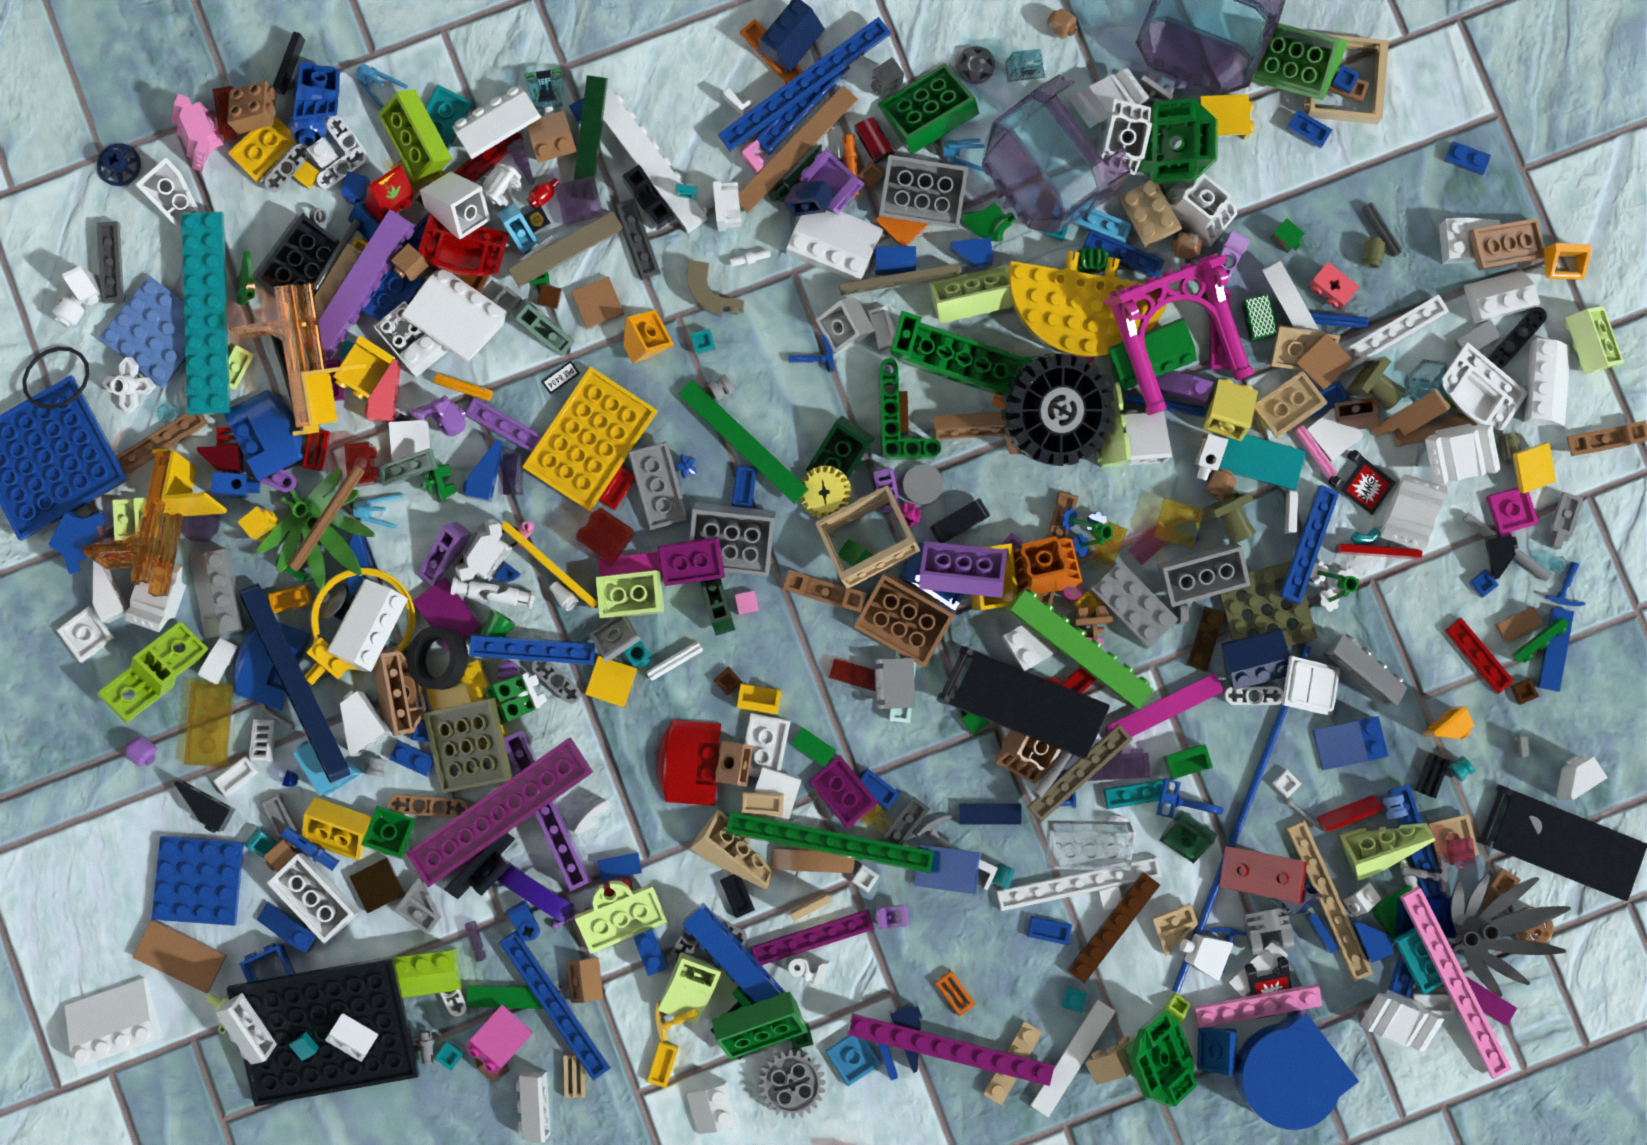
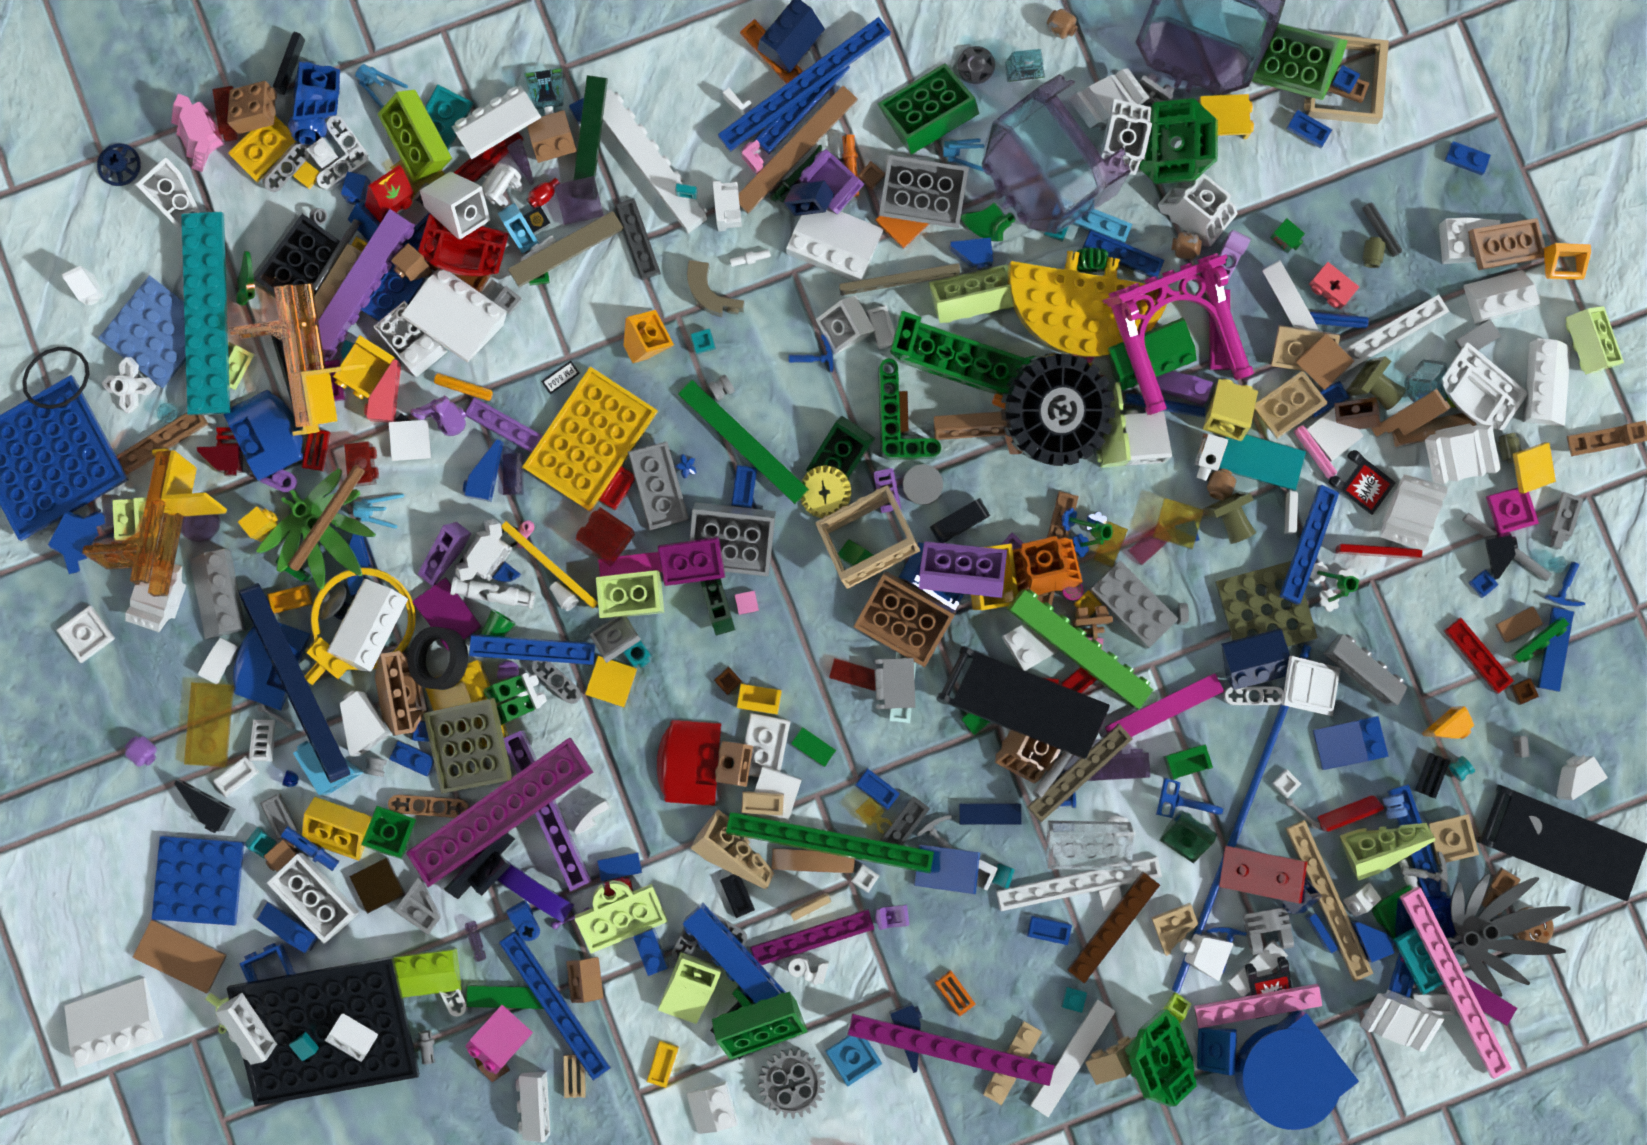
(68, 311): white head -> none
(107, 597): white slope -> none
(110, 262): dark grey plate -> none
(152, 672): lime bracket -> none
(224, 485): blue torso -> none
(407, 467): sand green tile -> none
(441, 490): green hips -> none
(449, 1055): teal plate -> none
(542, 327): sand green slope -> none
(549, 296): reddish brown tile -> none
(597, 302): medium nougat tile -> none
(647, 198): black arch -> none
(663, 1026): yellow piece -> none
(674, 661): white axle -> none
(802, 1040): dark green tile -> none
(824, 591): medium nougat slope -> none
(843, 792): magenta tile -> none
(873, 139): dark red brick -> none
(887, 78): flat silver brick -> none
(888, 1061): blue tile -> none
(894, 259): blue brick -> none
(910, 513): dark pink gear -> none
(1133, 794): teal tile -> none
(1150, 213): tan plate -> none
(1204, 574): light grey slope -> none
(1205, 639): dark brown plate -> none
(1259, 318): green panel -> none
(1363, 539): teal arm -> none
(1461, 852): clear pink brick -> none
(1515, 337): black beam -> none

